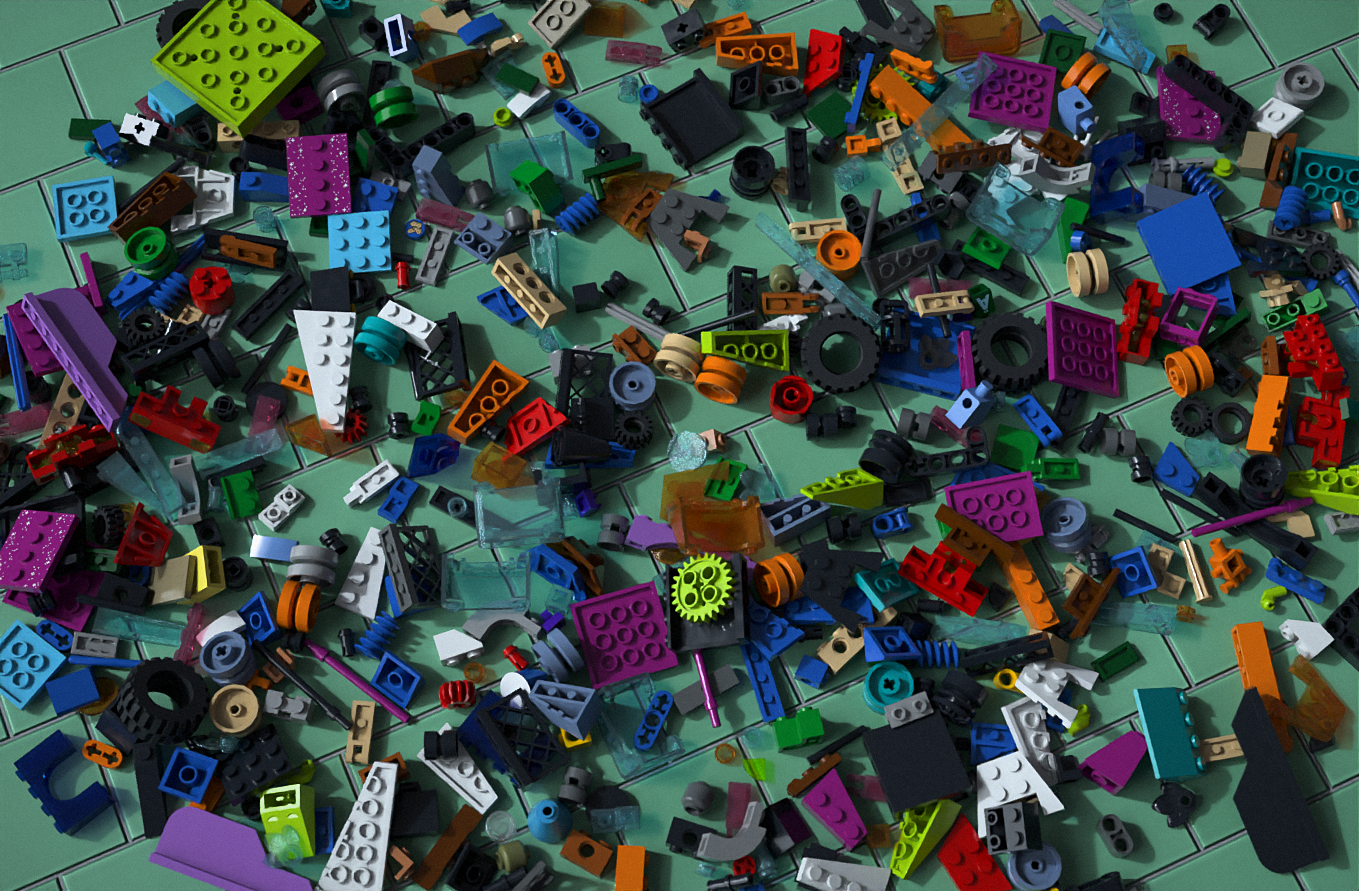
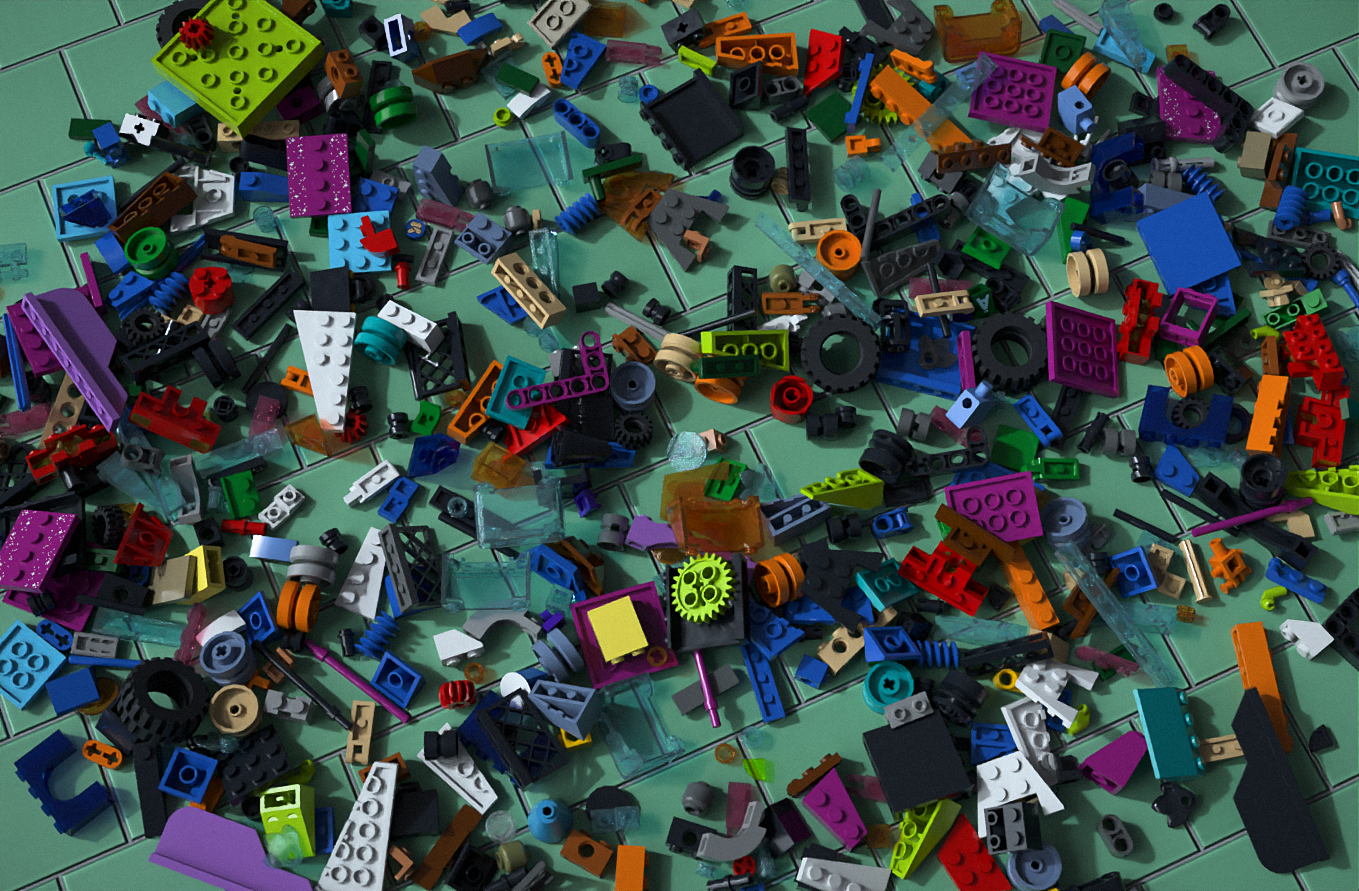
(86, 211): none -> clear blue slope
(112, 252): none -> blue slope
(144, 459): none -> dark grey piece
(197, 33): none -> red gear
(244, 527): none -> red pin
(343, 73): none -> dark orange brick
(378, 244): none -> red brick
(442, 139): black beam -> none
(471, 532): none -> black bar
(513, 376): none -> teal plate
(515, 657): red pin -> none
(539, 185): green brick -> none
(566, 384): none -> magenta beam
(569, 507): clear light blue bush -> none
(575, 794): dark grey wheel -> none
(580, 59): none -> blue wing
(618, 630): none -> light yellow brick
(641, 732): blue beam -> none
(651, 660): none -> clear orange bush
(697, 61): none -> lime tile
(726, 366): none -> dark green piece
(800, 731): green brick -> none
(825, 149): black wheel -> none
(836, 745): black bar -> none
(905, 176): tan slope -> none
(1005, 297): none -> black piece
(1105, 660): none -> clear pink hinge
(1115, 615): none -> clear light blue tile
(1119, 175): none -> black wheel
(1209, 435): none -> clear blue arch
(1222, 168): lime plate -> none
(1265, 331): none -> lime arm
(1317, 709): clear orange wing -> none

